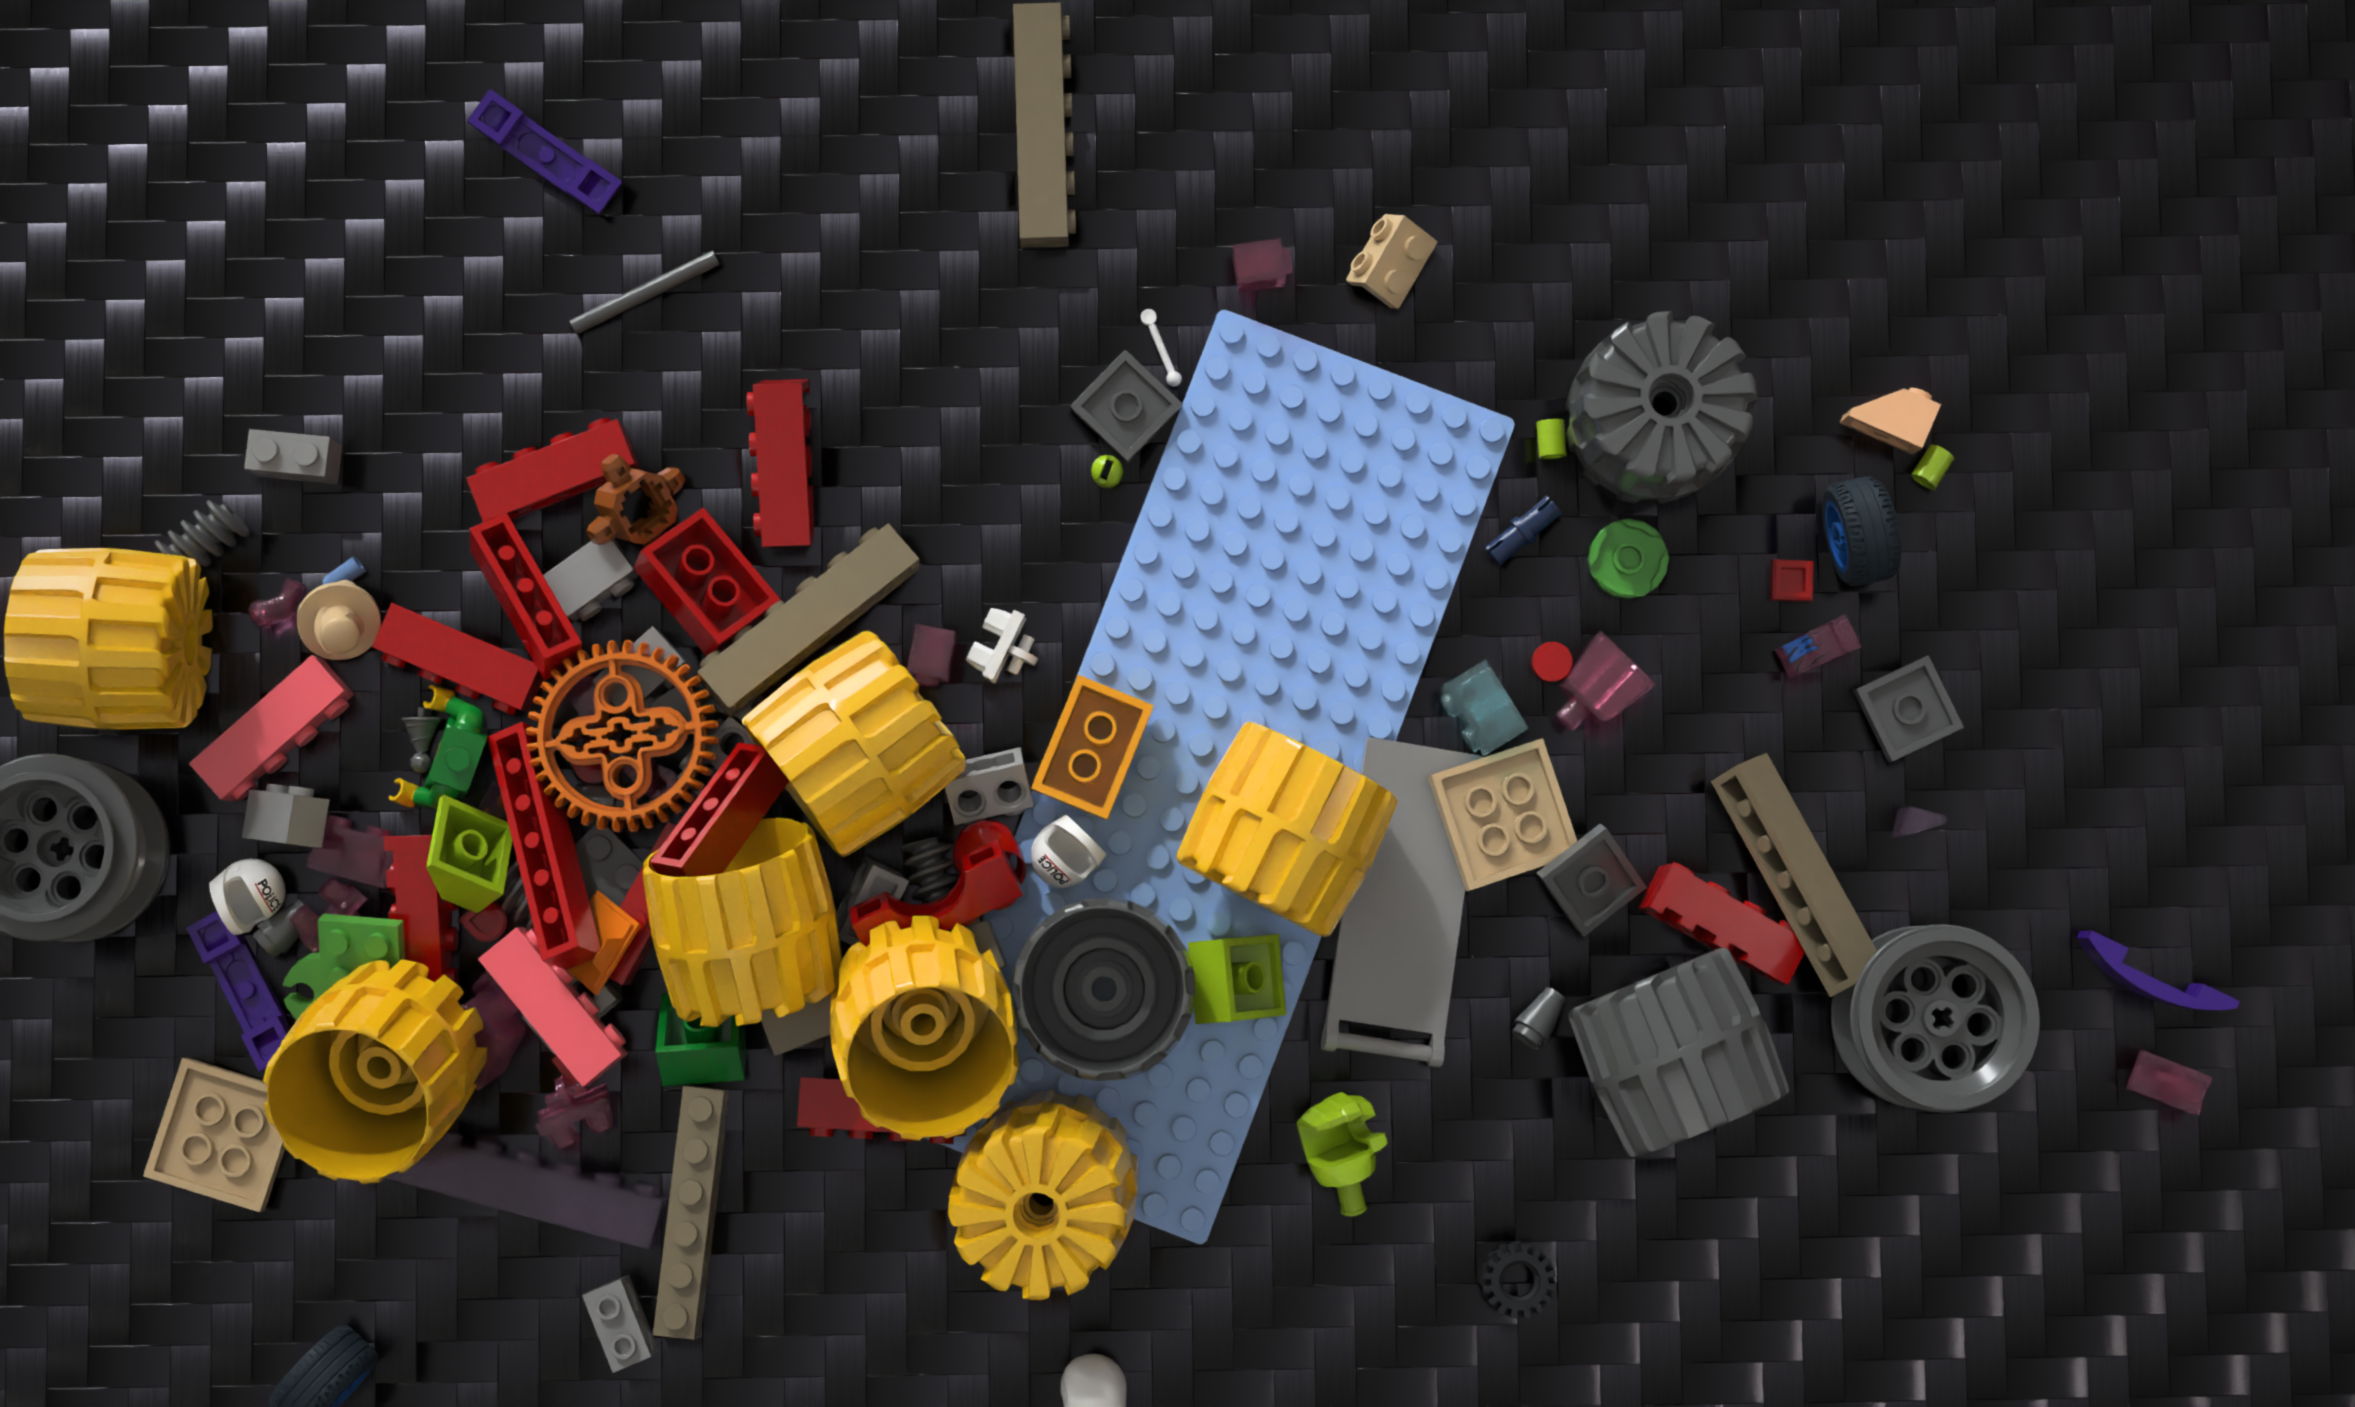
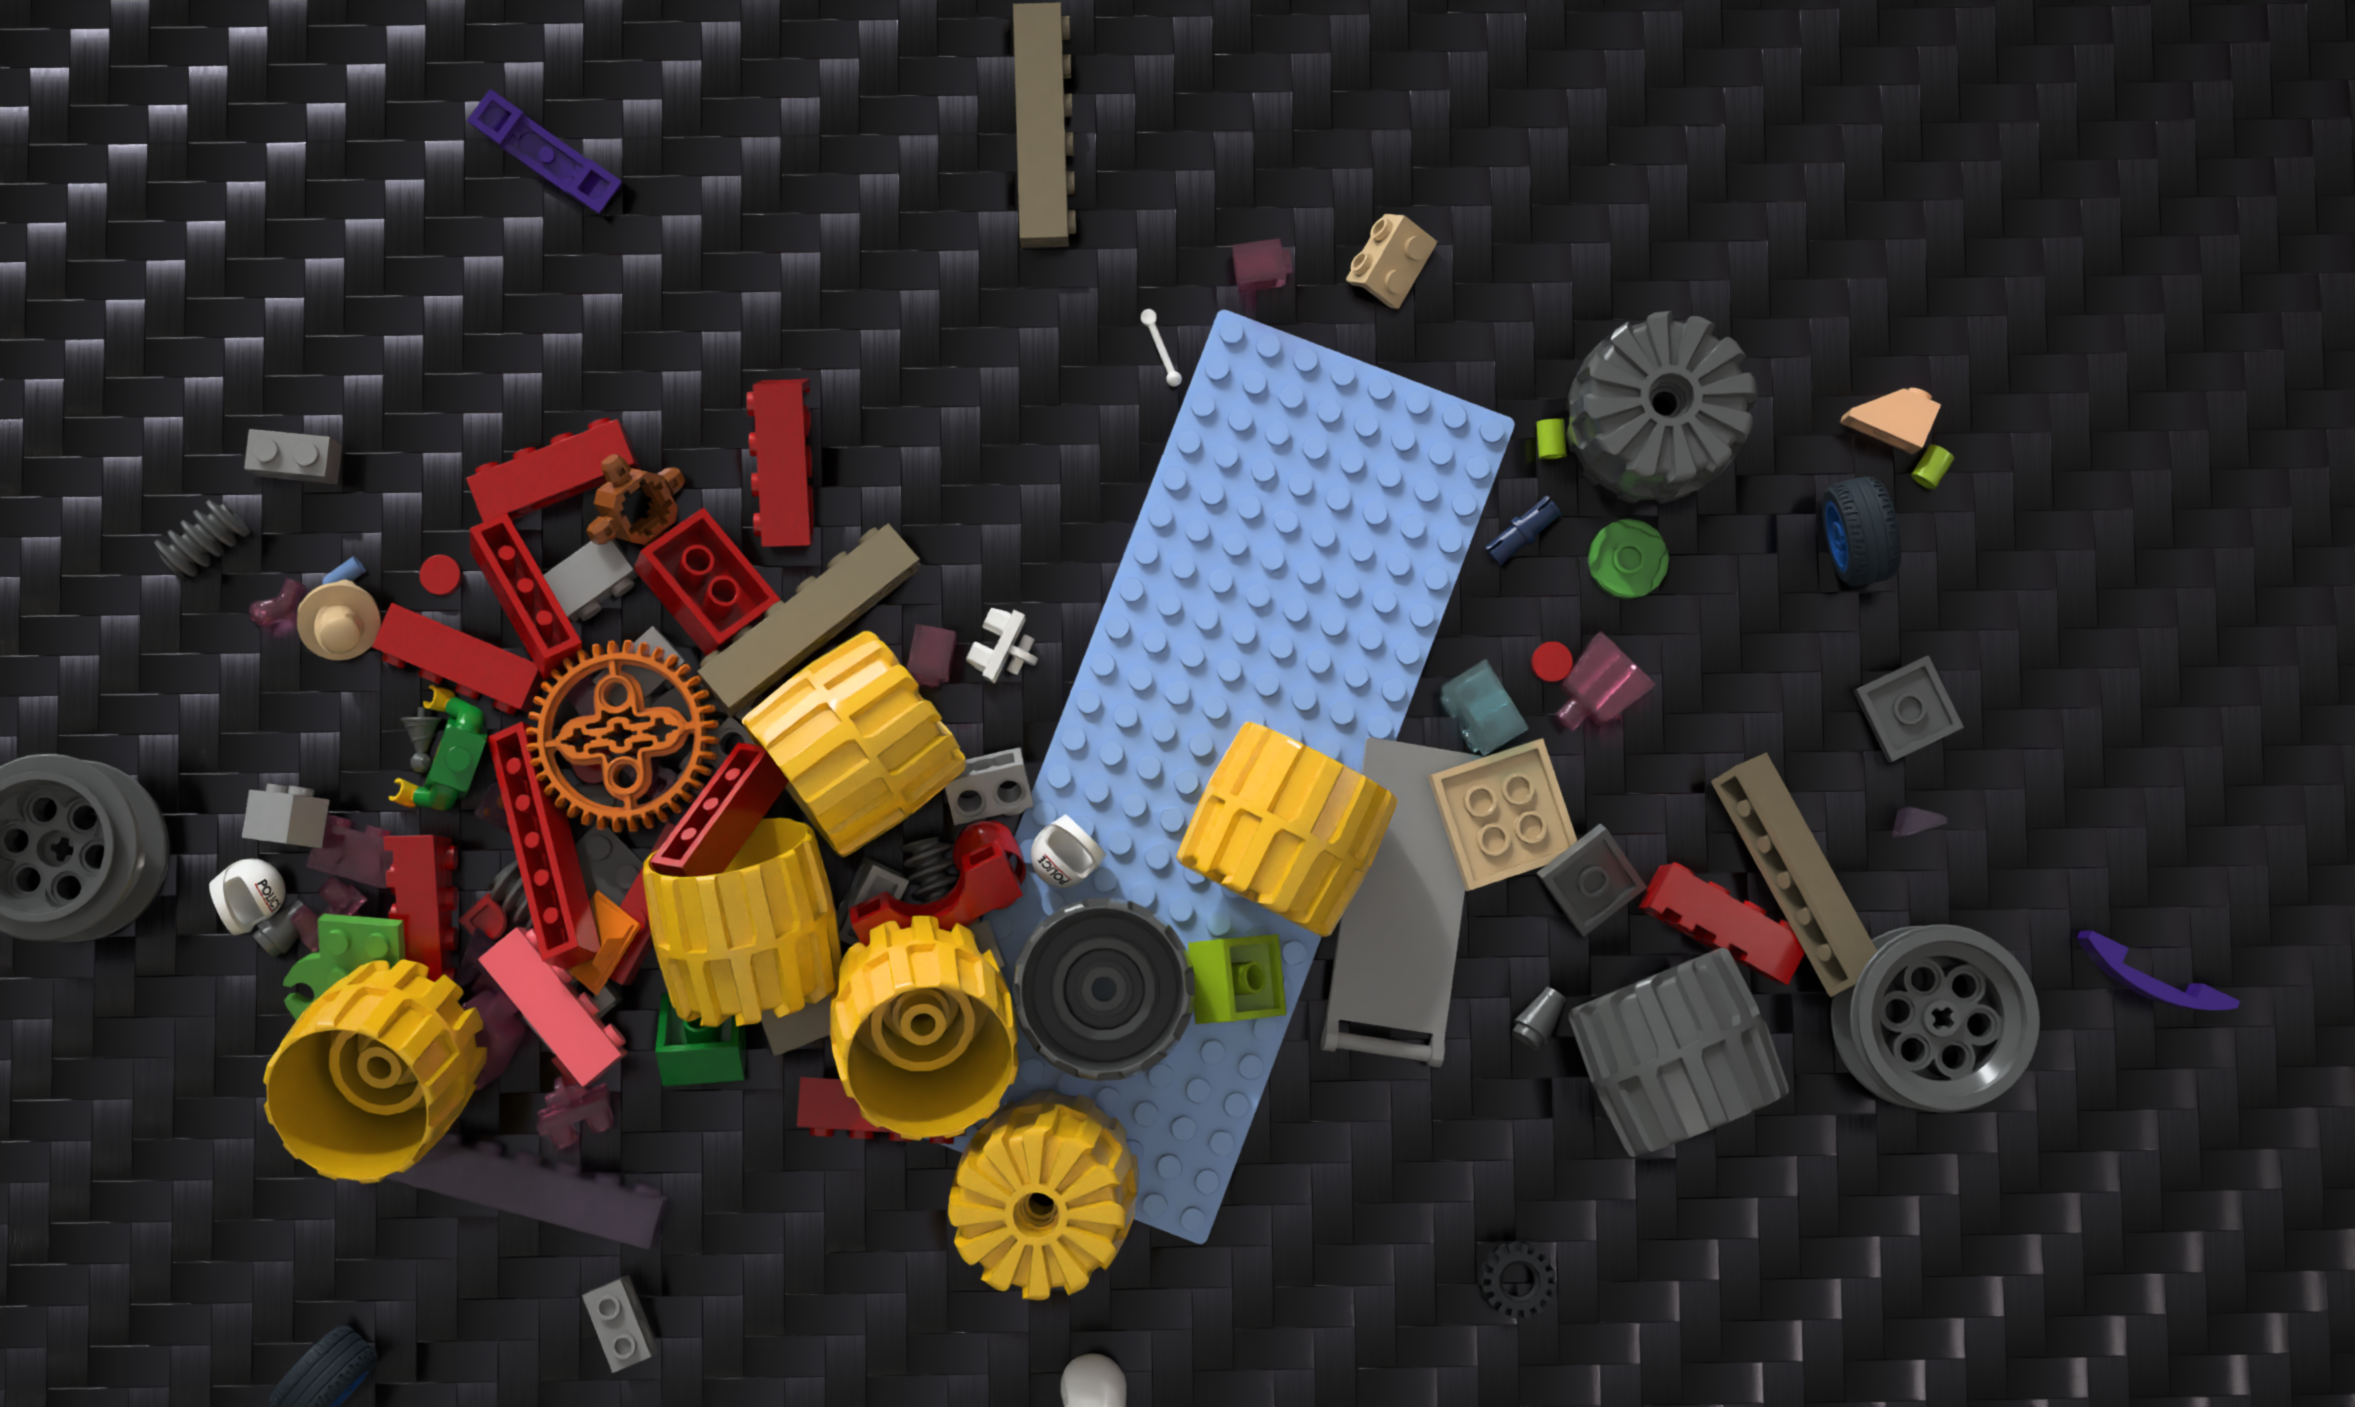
(107, 639): yellow wheel -> none
(217, 1137): tan plate -> none
(243, 986): dark purple slope -> none
(272, 729): coral brick -> none
(441, 575): none -> red tile
(468, 855): lime slope -> none
(470, 966): none -> slope
(644, 292): dark grey bar -> none
(691, 1212): dark tan brick -> none
(1092, 747): light orange brick -> none
(1115, 474): lime hinge -> none
(1126, 406): dark grey plate -> none
(1341, 1146): lime piece -> none
(1791, 580): red tile -> none
(1818, 646): clear pink leg -> none
(2169, 1082): clear pink hips -> none

